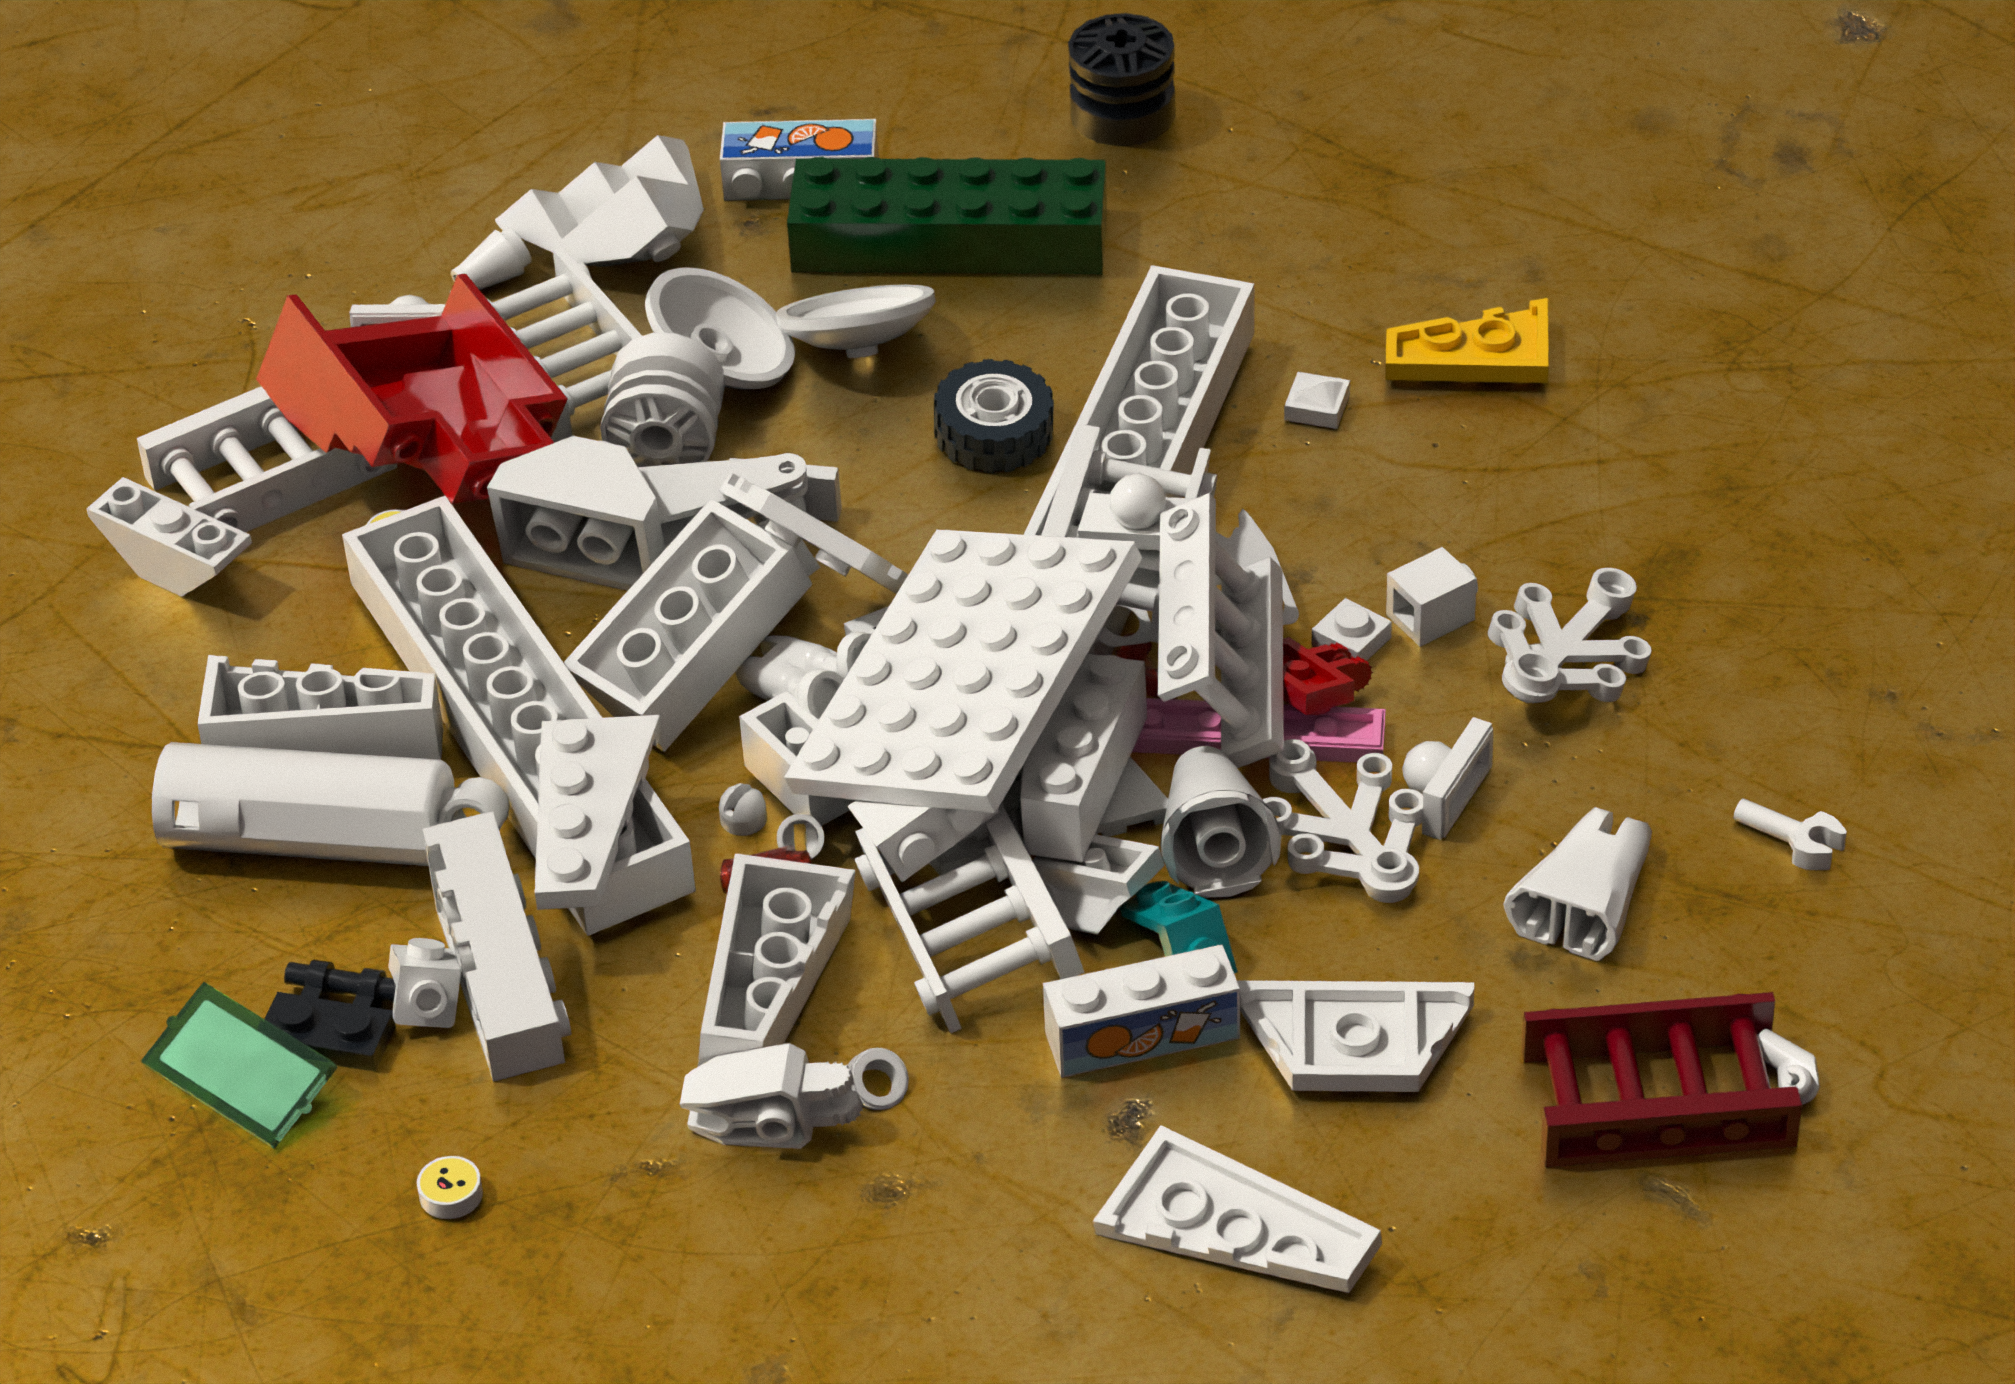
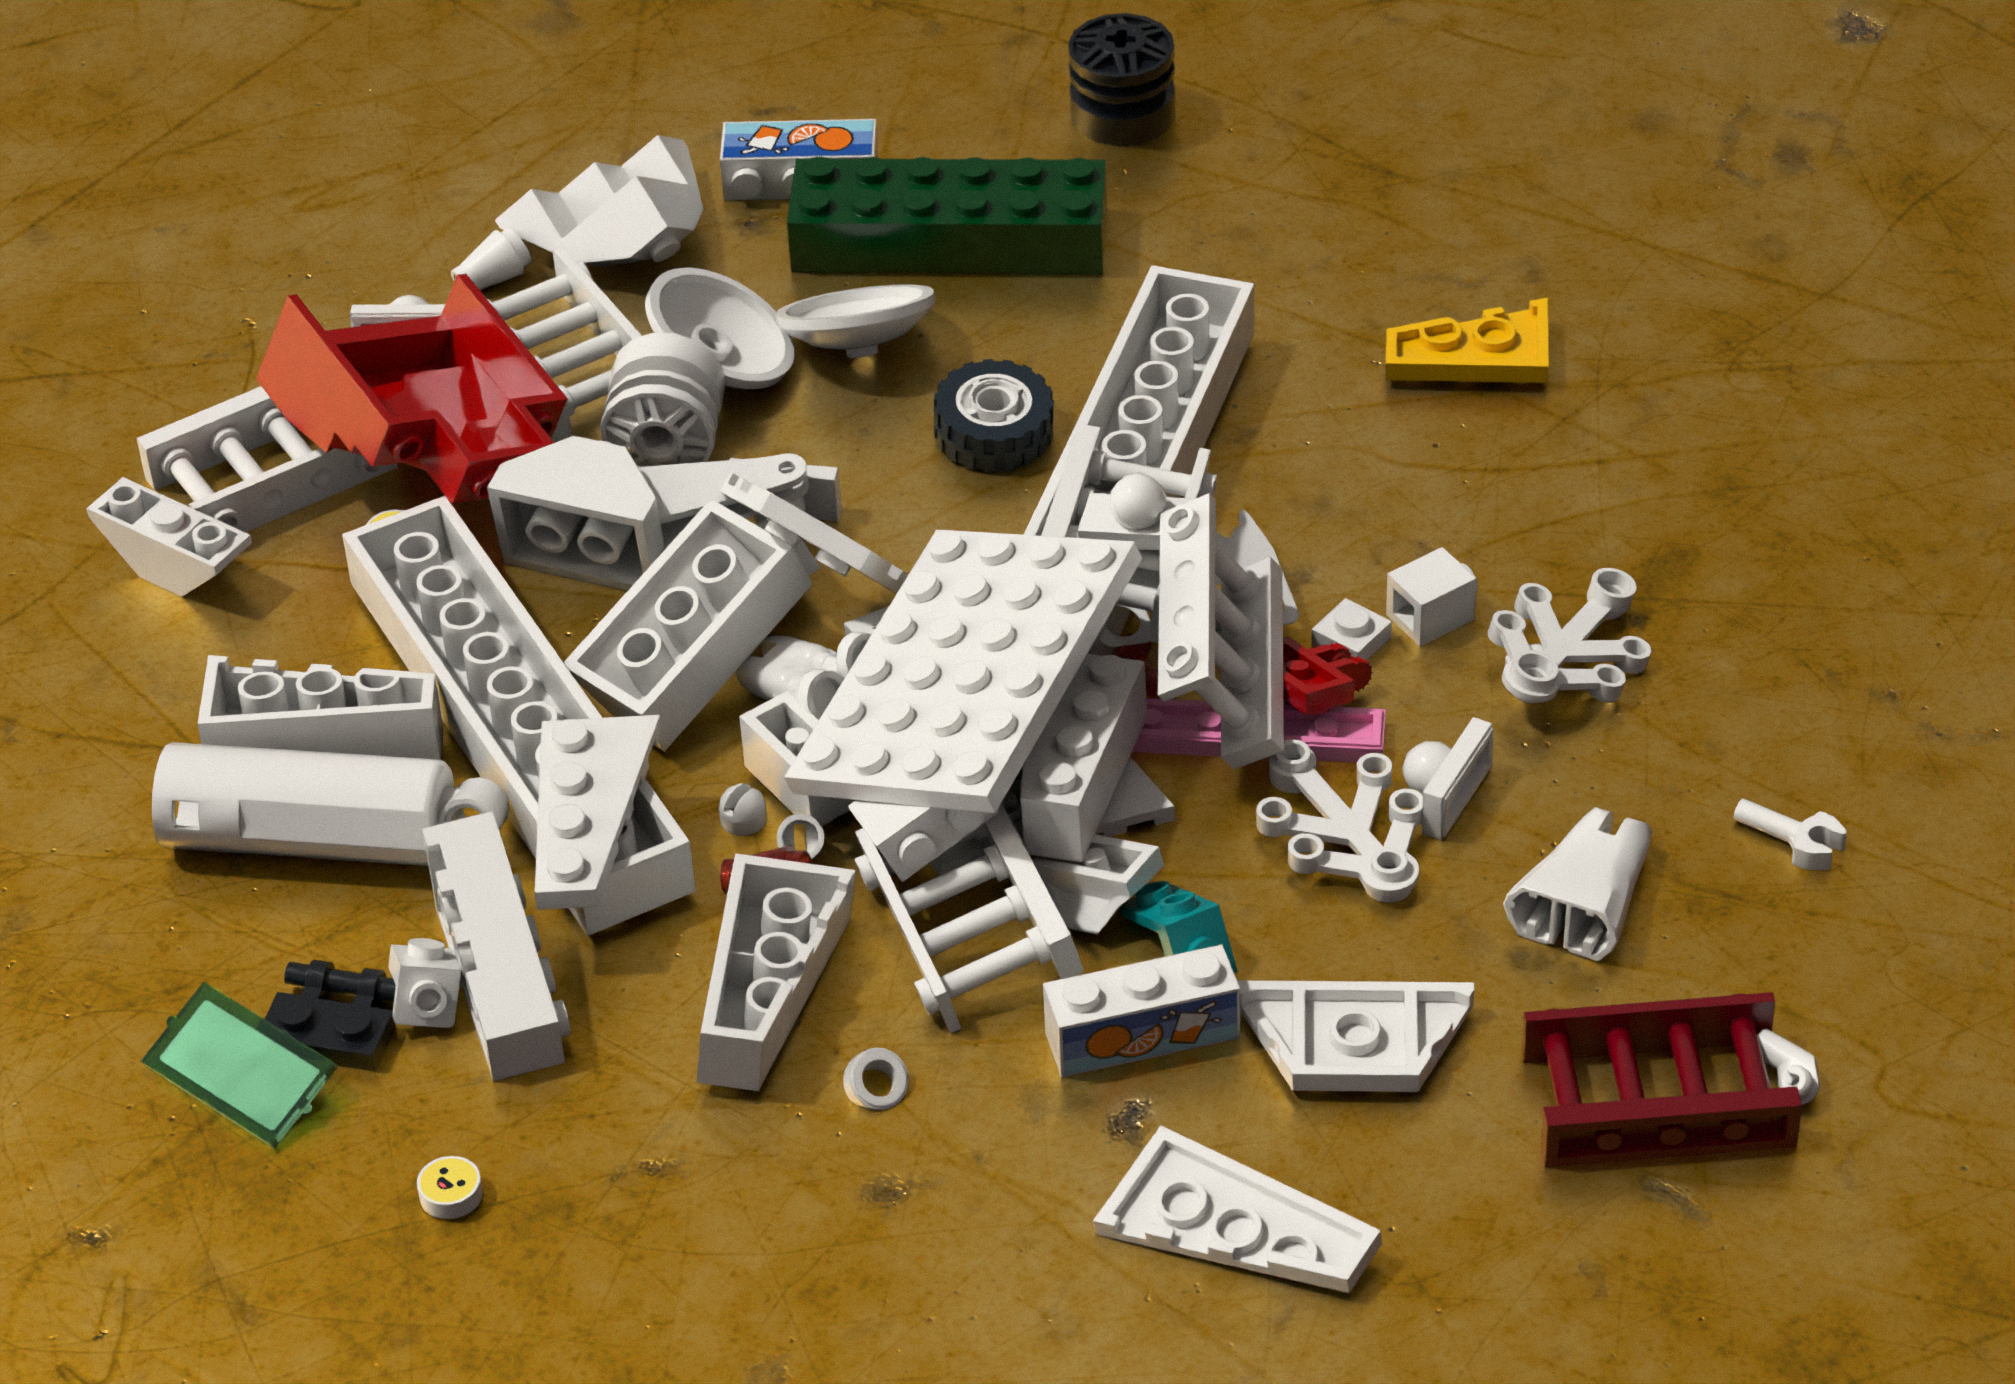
(768, 1097): white hinge -> none
(1216, 826): white cone -> none
(1317, 400): white tile -> none

